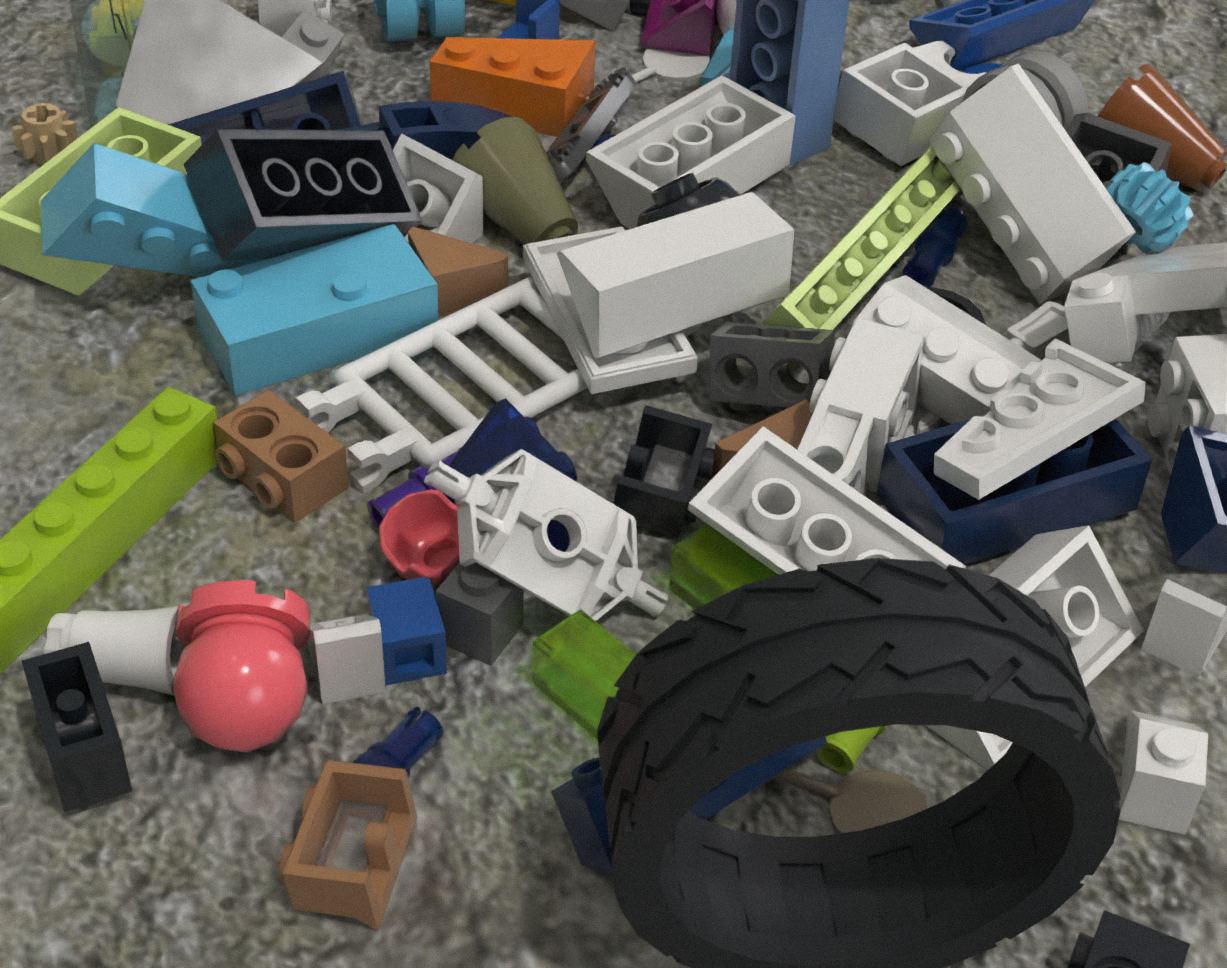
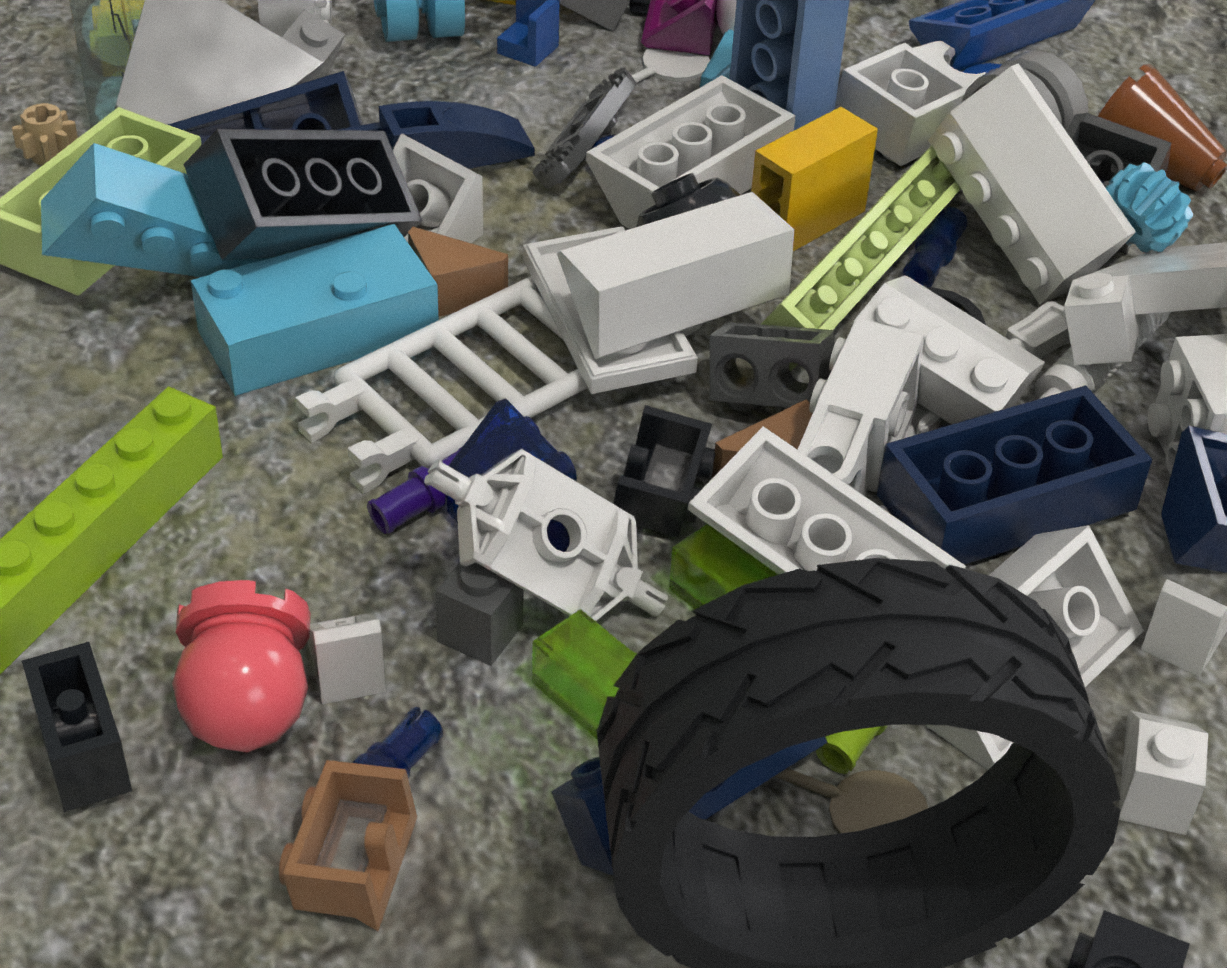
(128, 646): white plant -> none
(280, 456): medium nougat brick -> none
(410, 629): blue panel -> none
(421, 536): coral hair -> none
(518, 182): olive cone -> none
(519, 77): orange wedge -> none
(817, 173): none -> yellow brick
(1041, 416): white wing -> none

